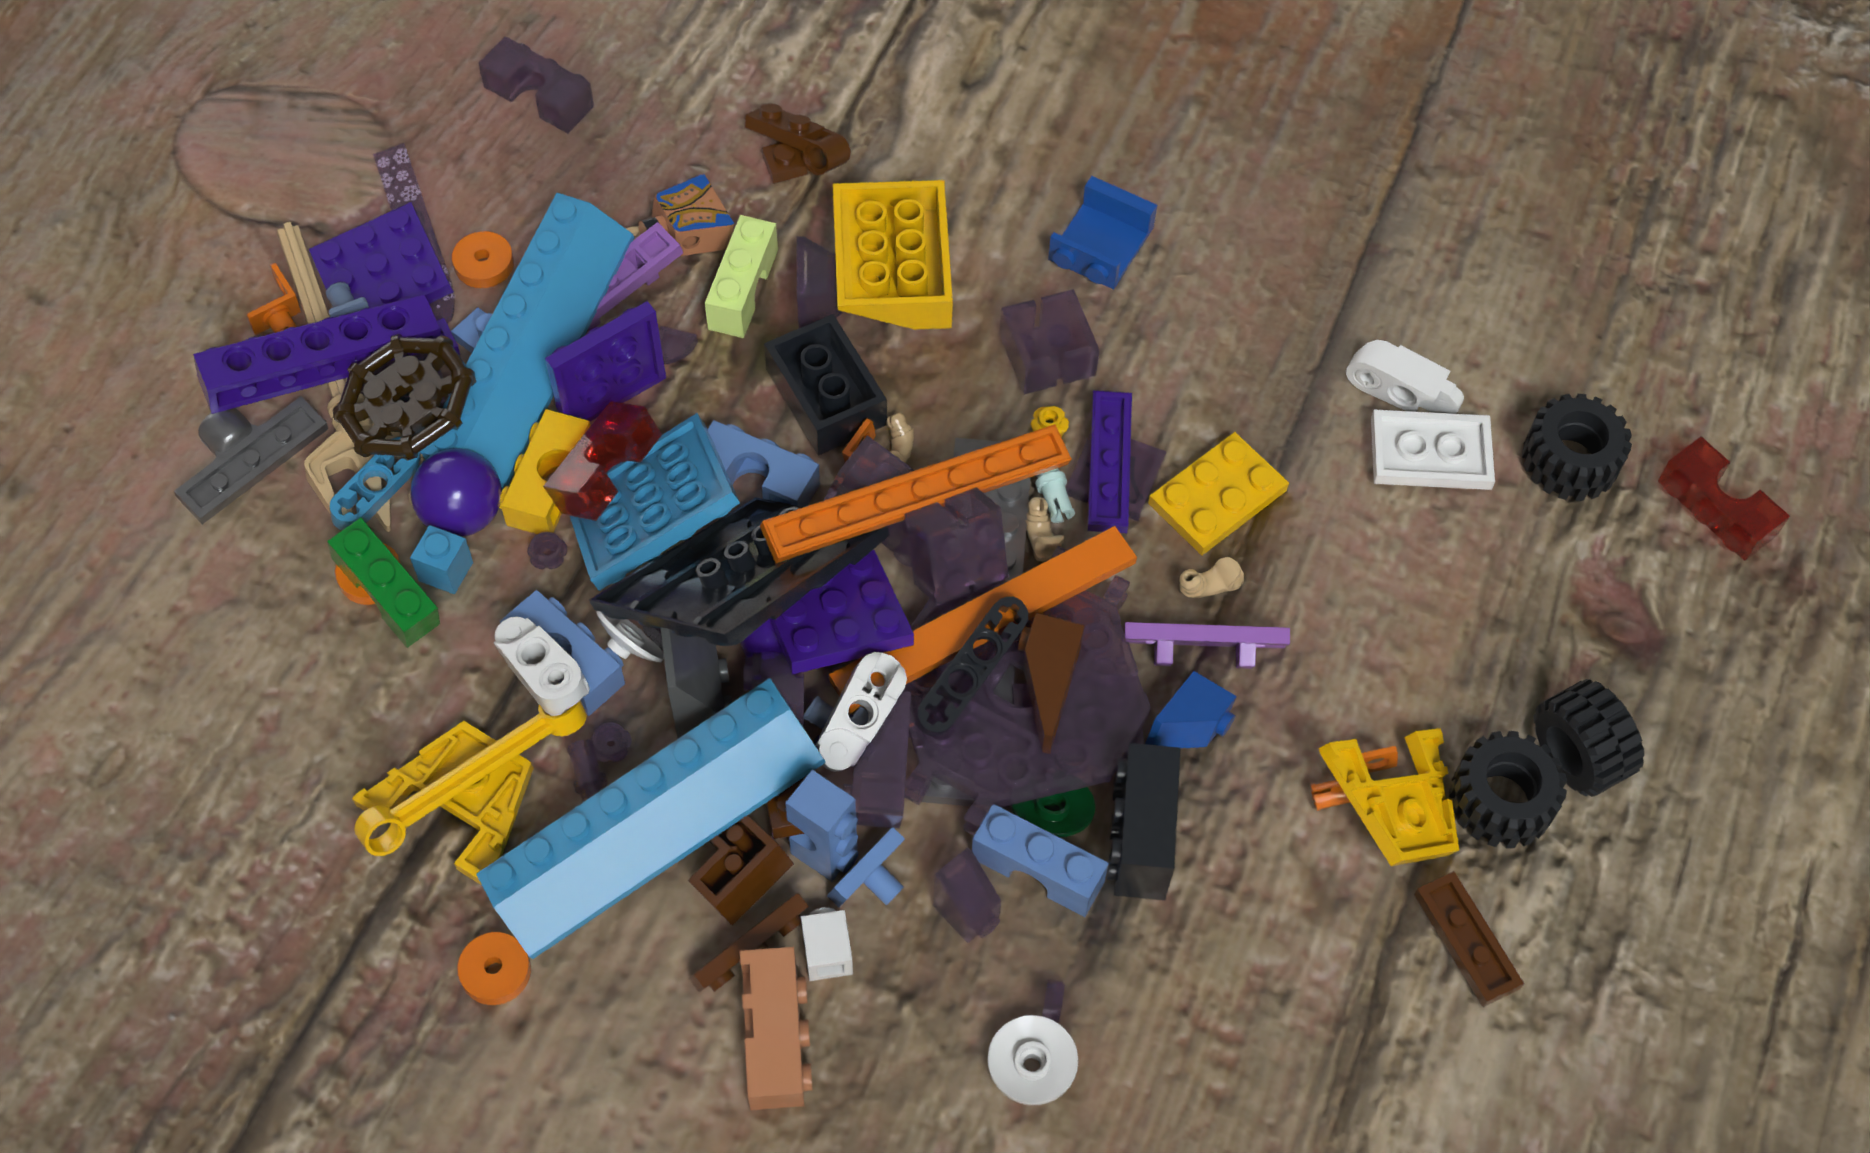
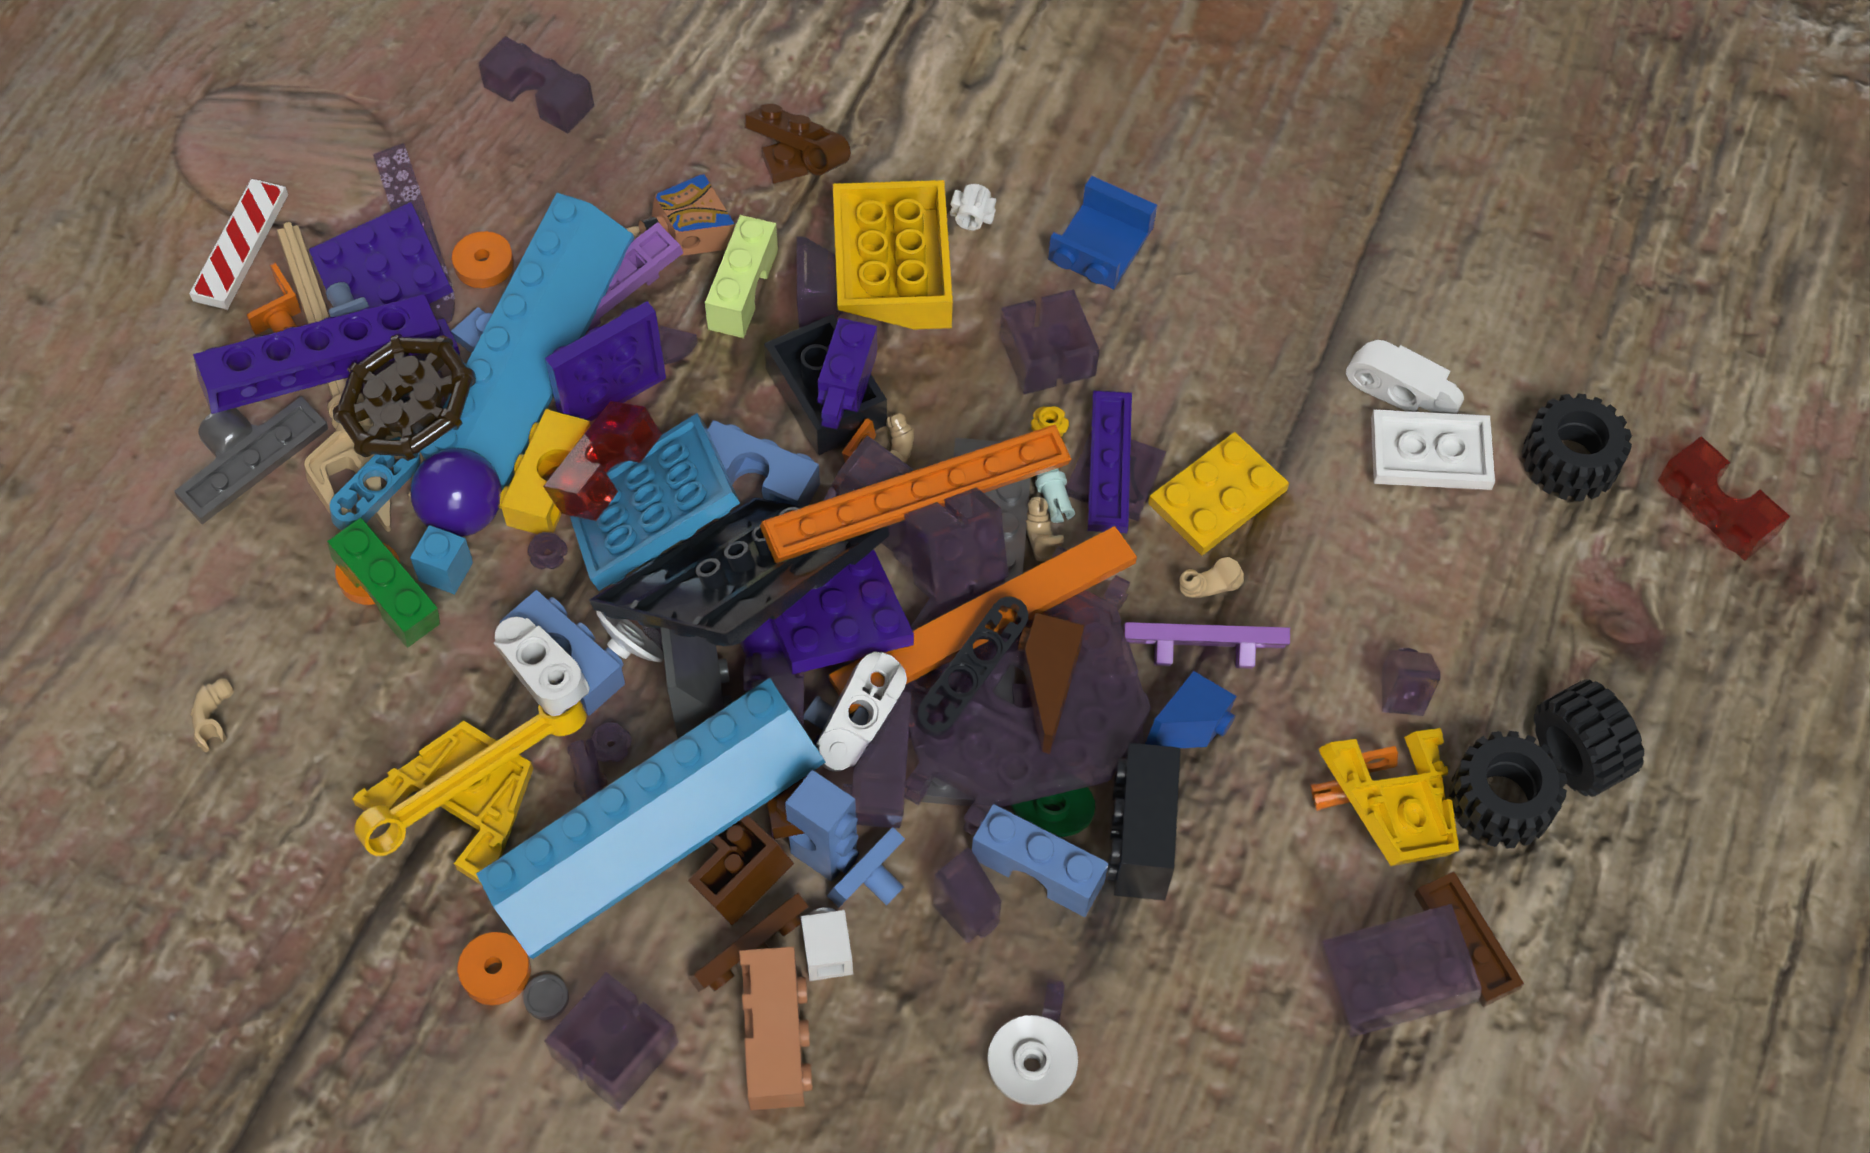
(205, 703): none -> tan piece
(238, 244): none -> white tile
(546, 997): none -> flat silver piece
(609, 1043): none -> clear purple piece
(846, 370): none -> dark purple hinge
(973, 207): none -> white gear
(1401, 970): none -> clear purple brick
(1408, 681): none -> slope

